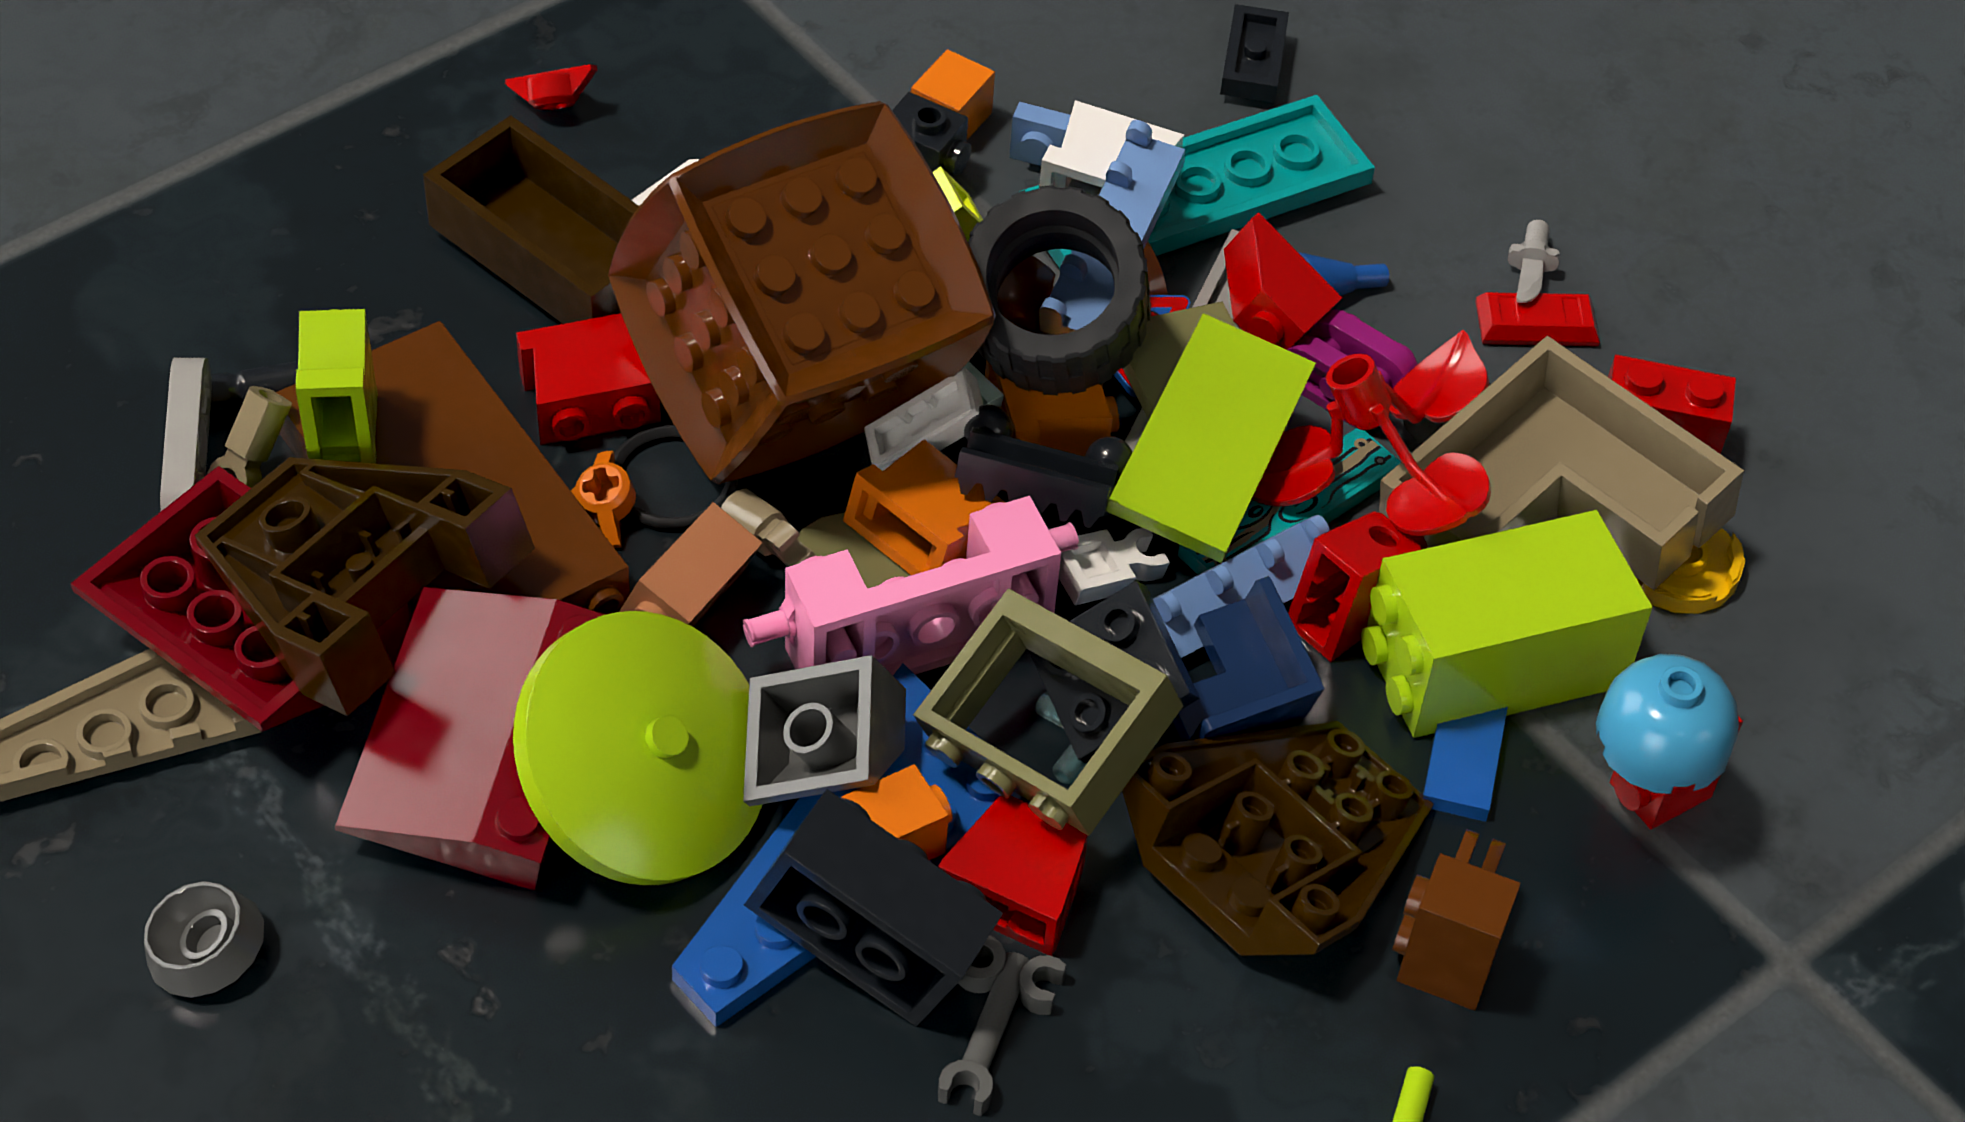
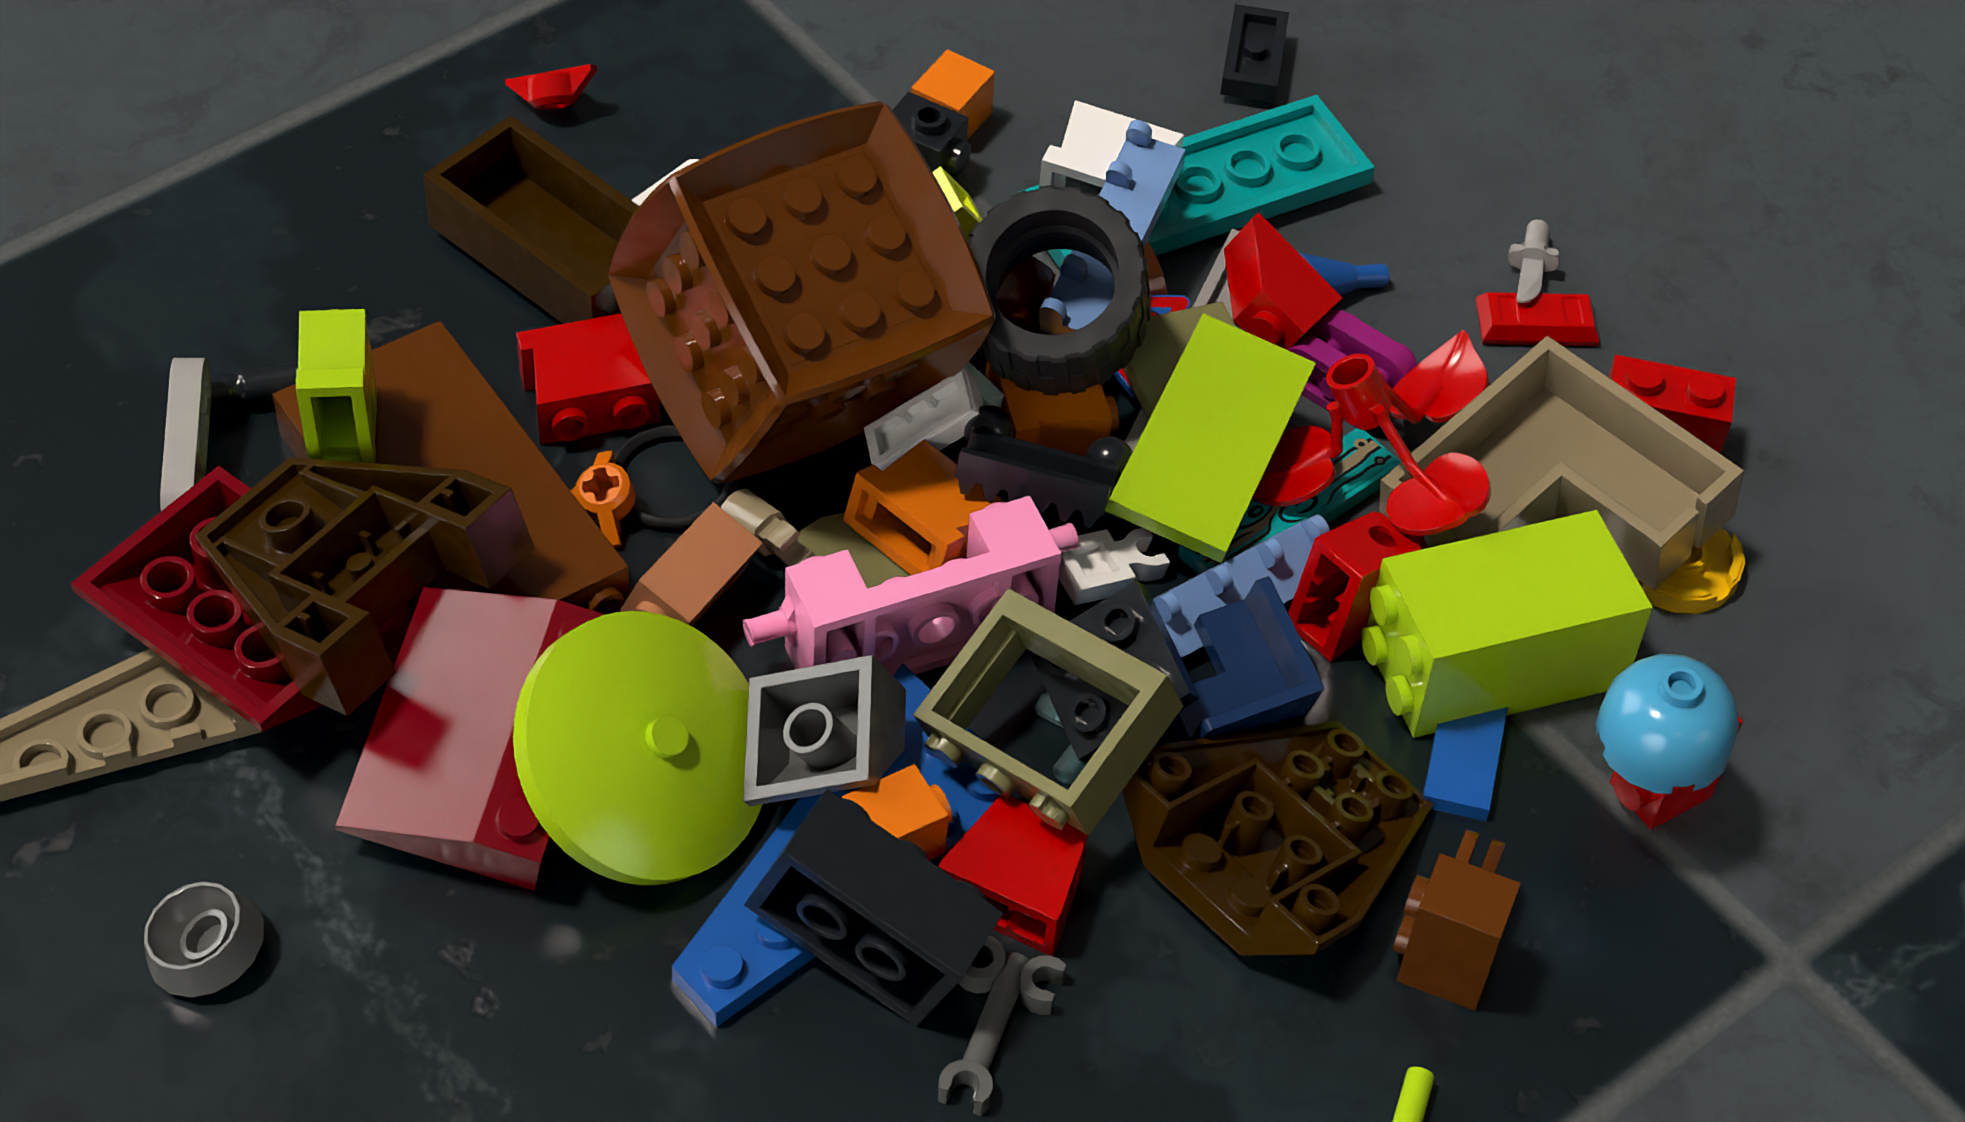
(253, 434): dark tan bar -> none
(1034, 131): medium blue plate -> none

